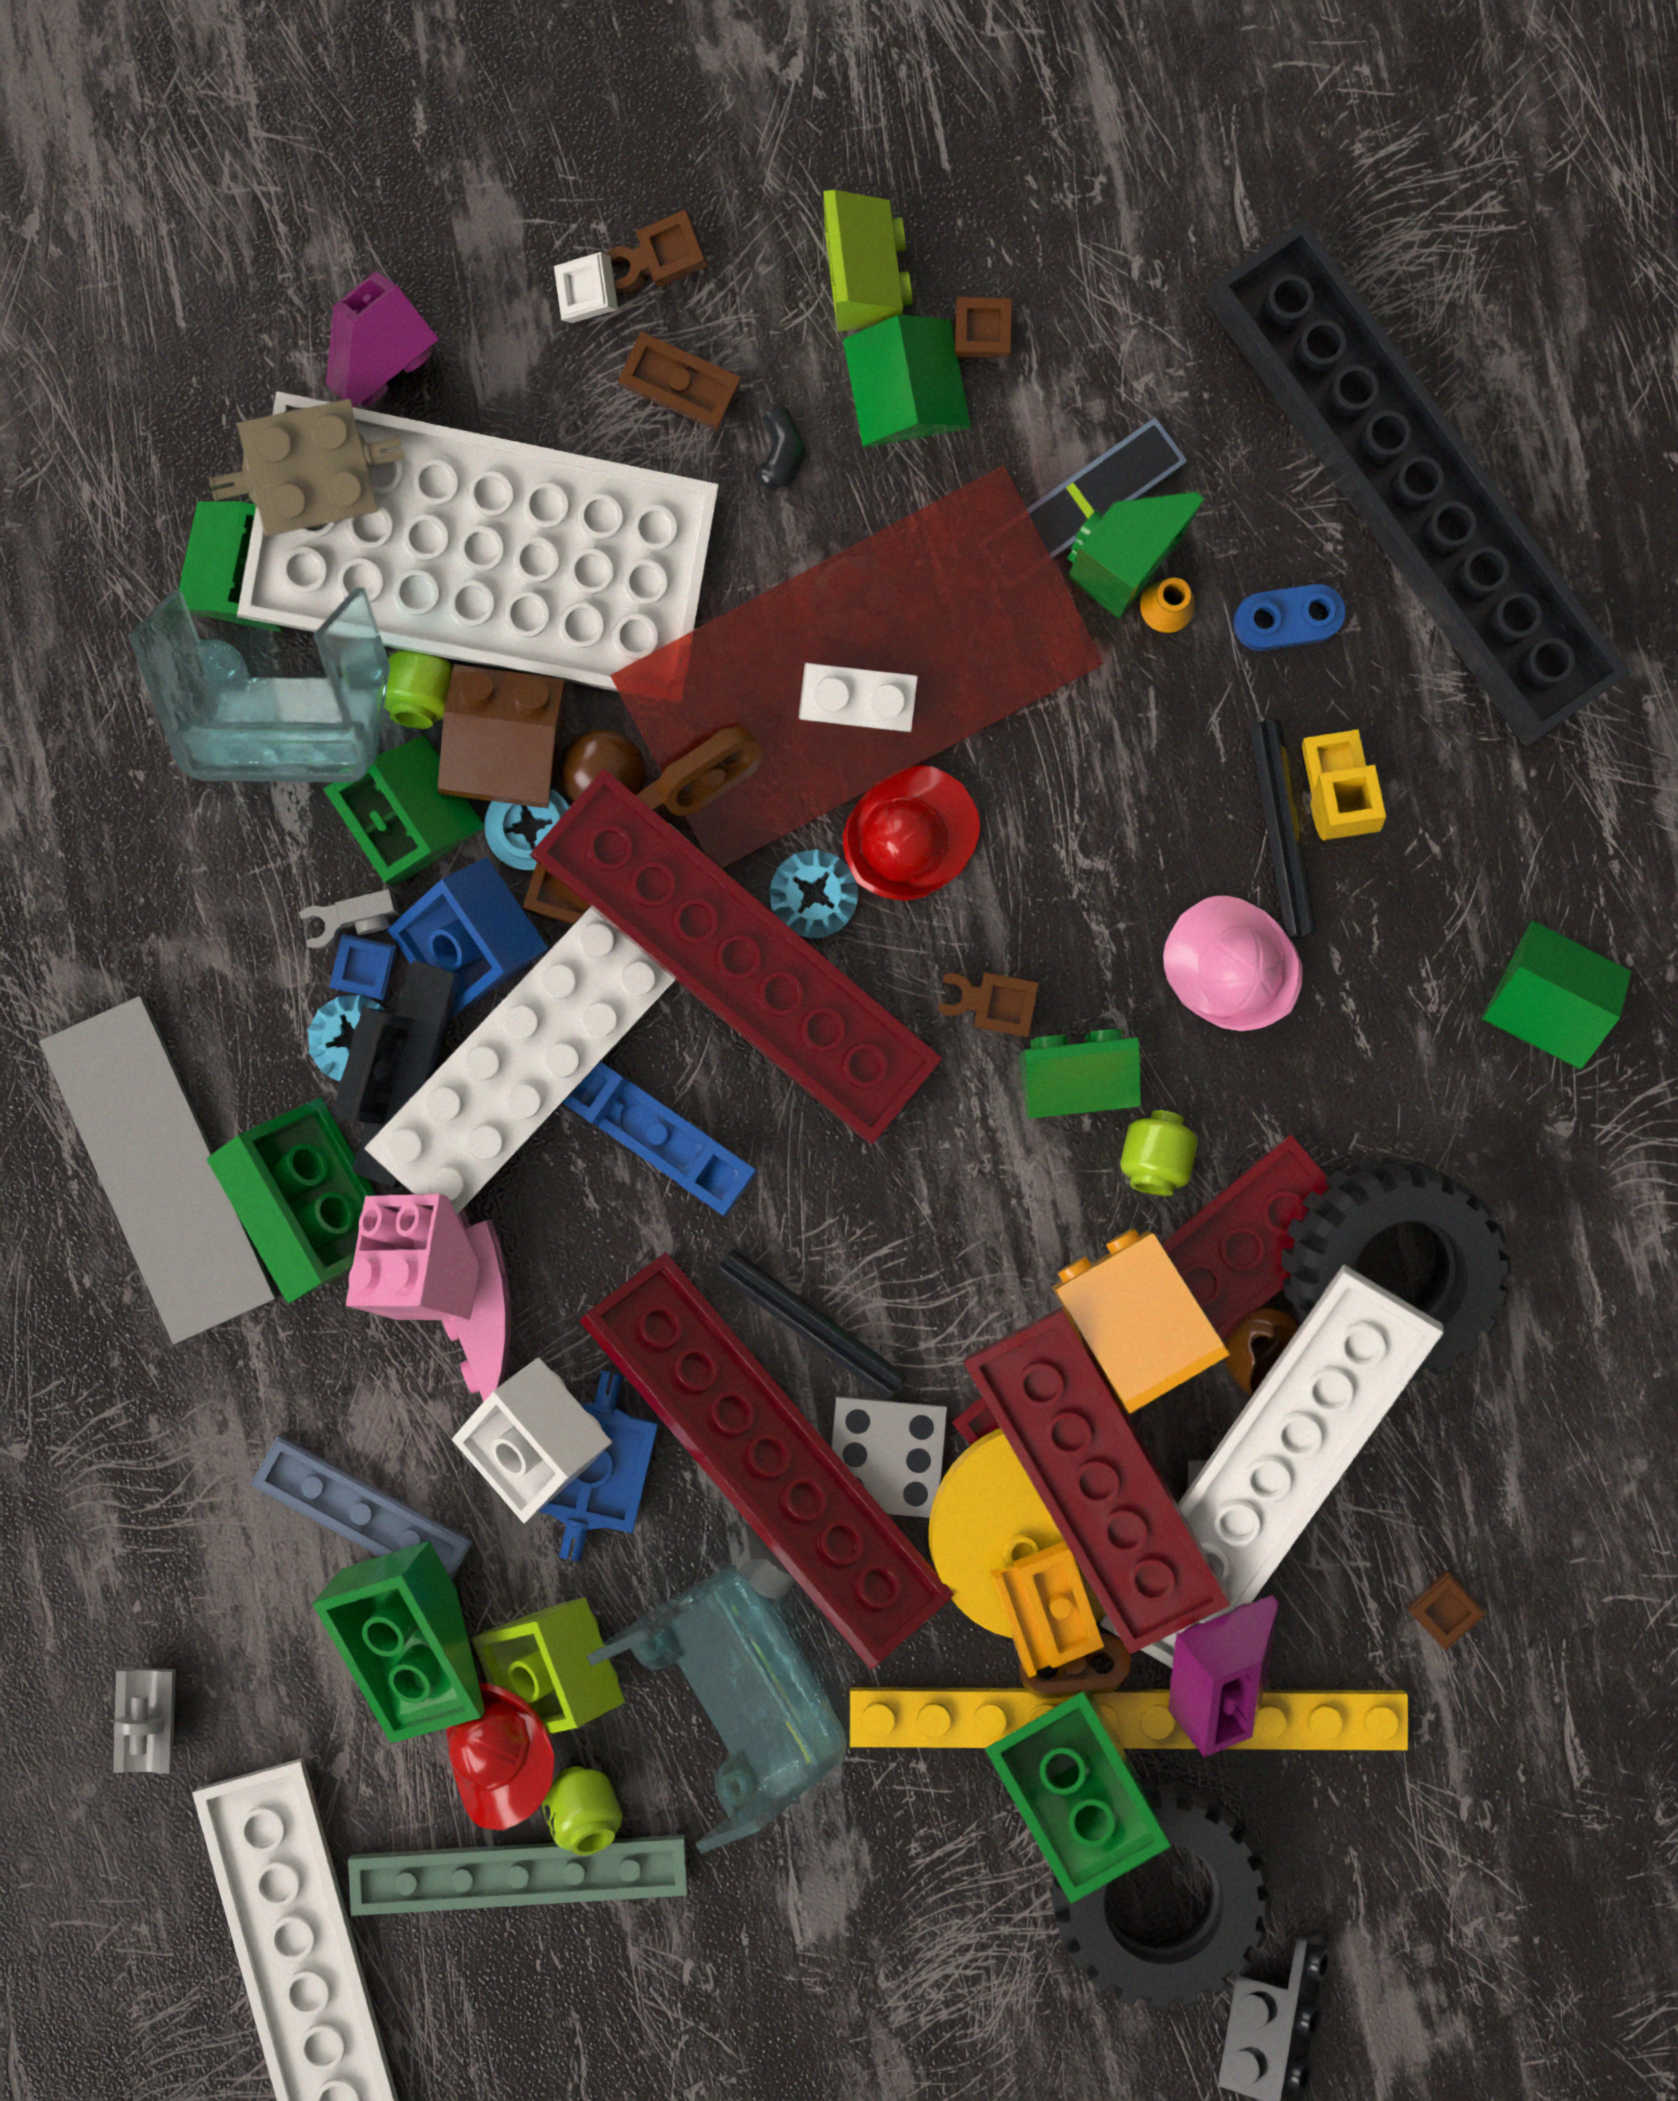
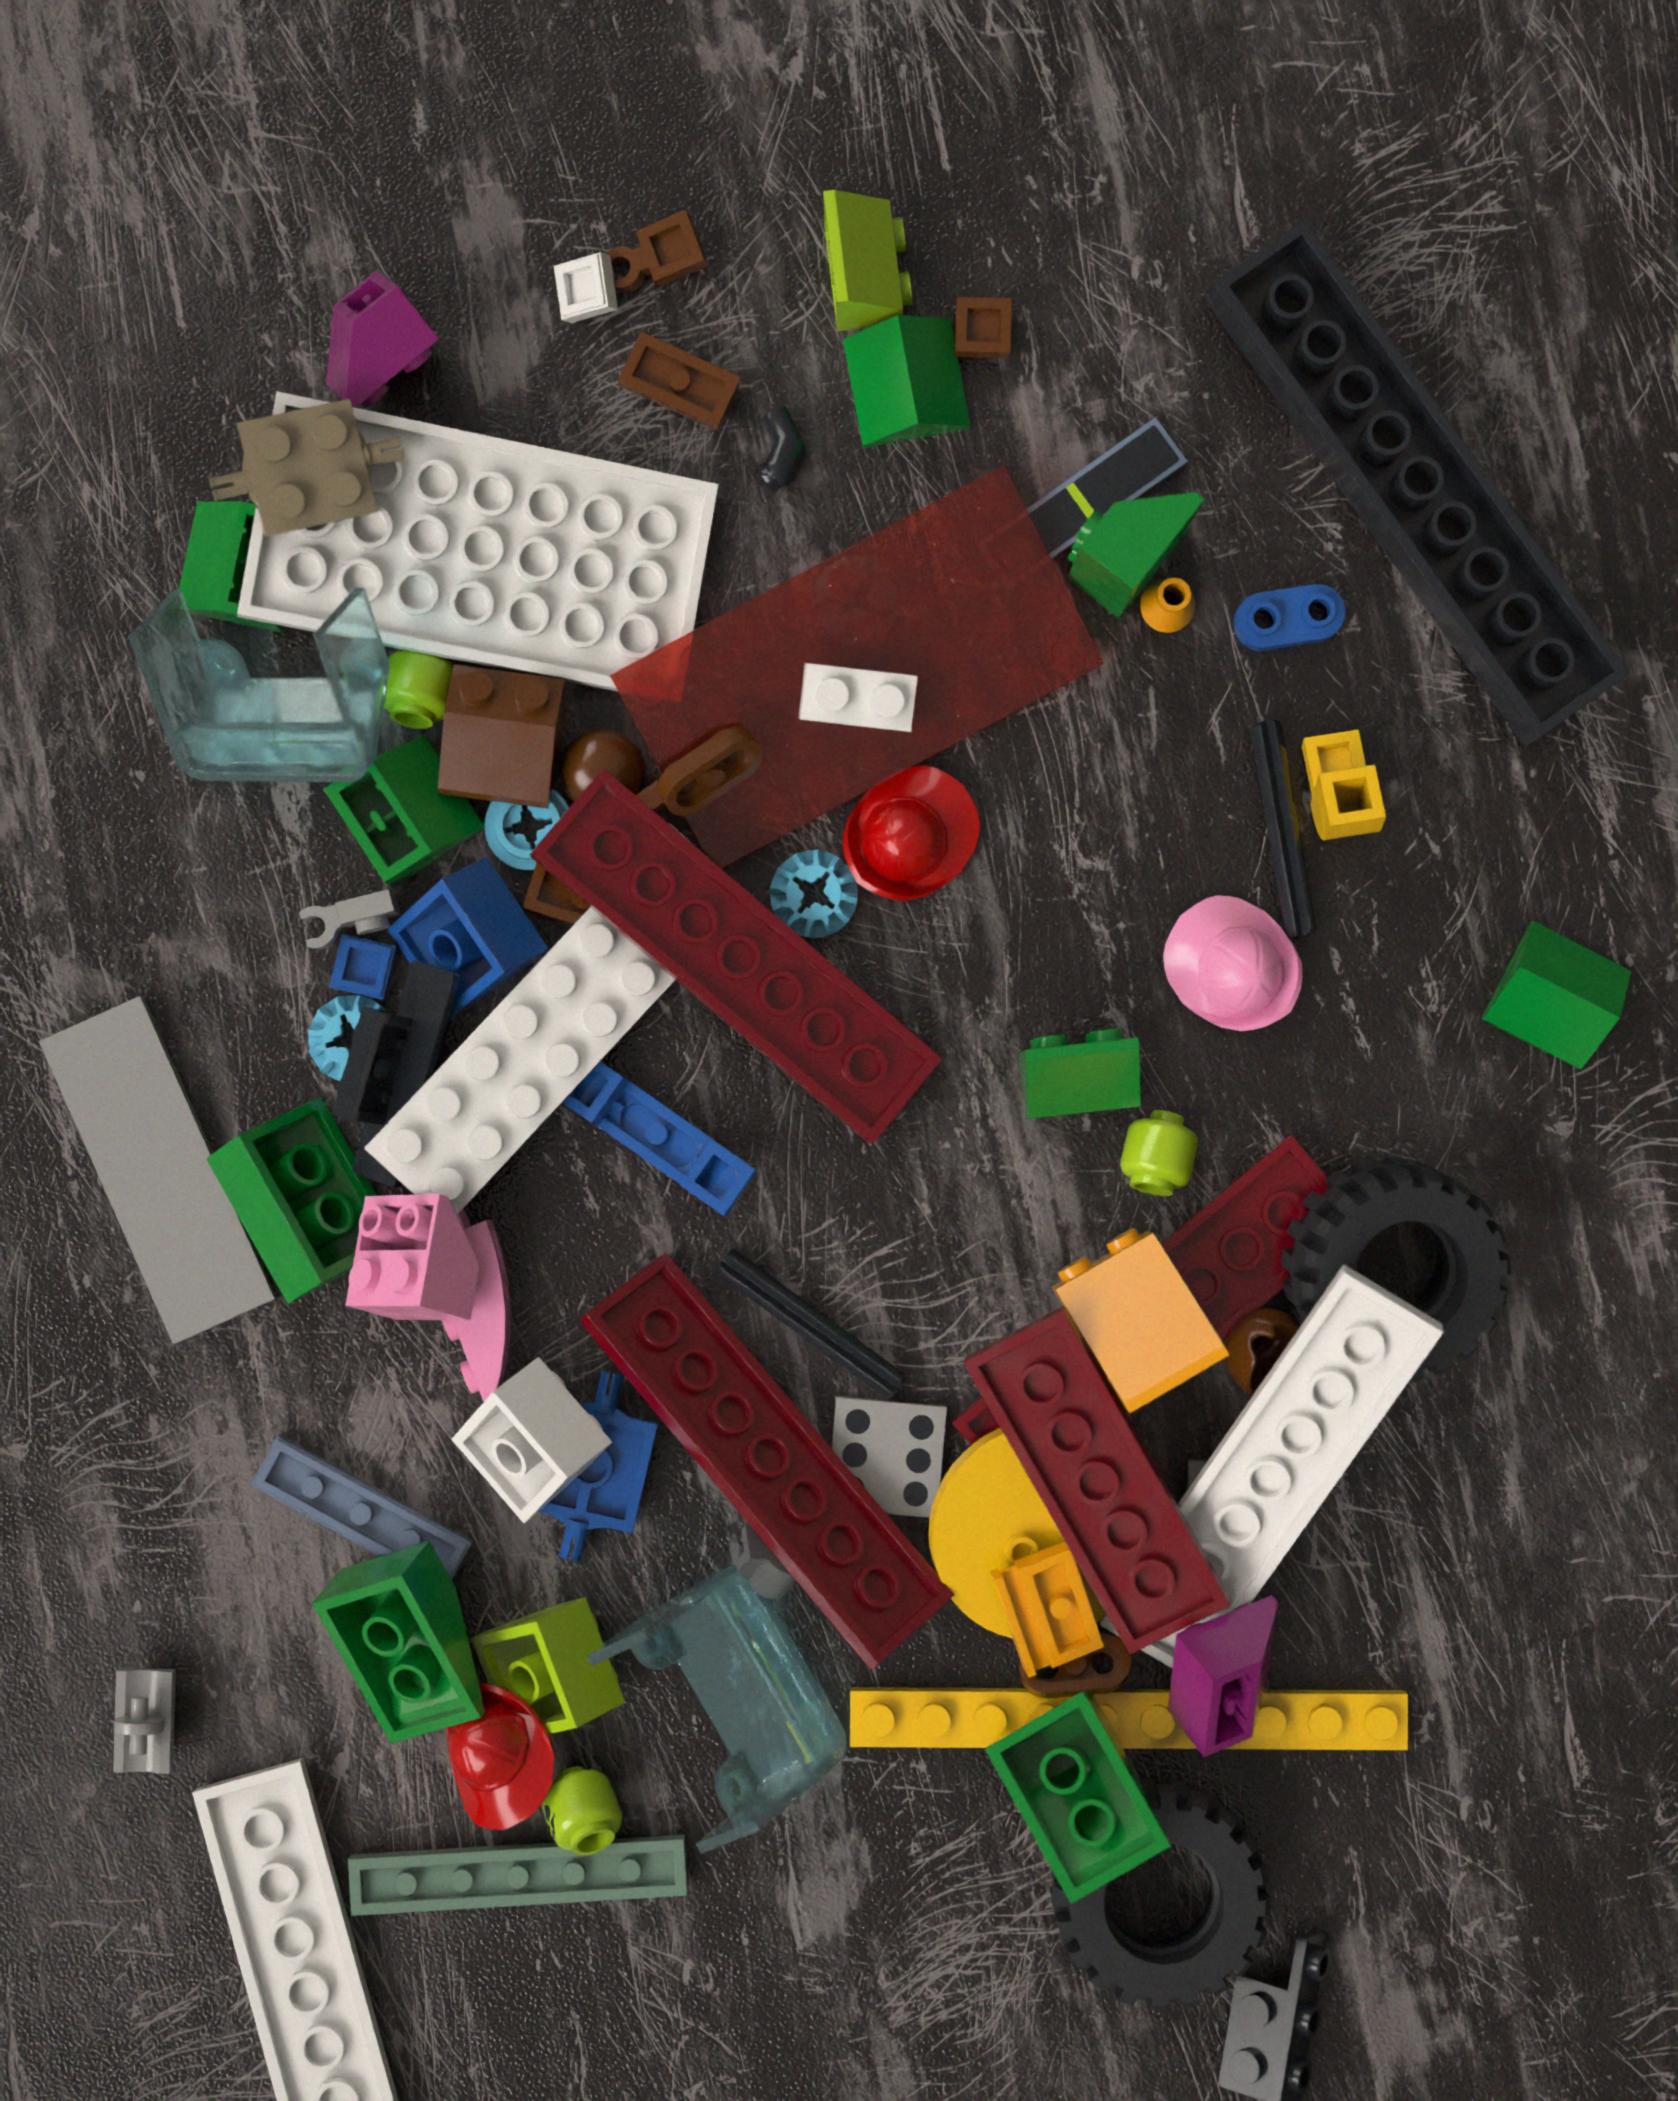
(1000, 1004): reddish brown plate -> none
(1445, 1610): reddish brown tile -> none

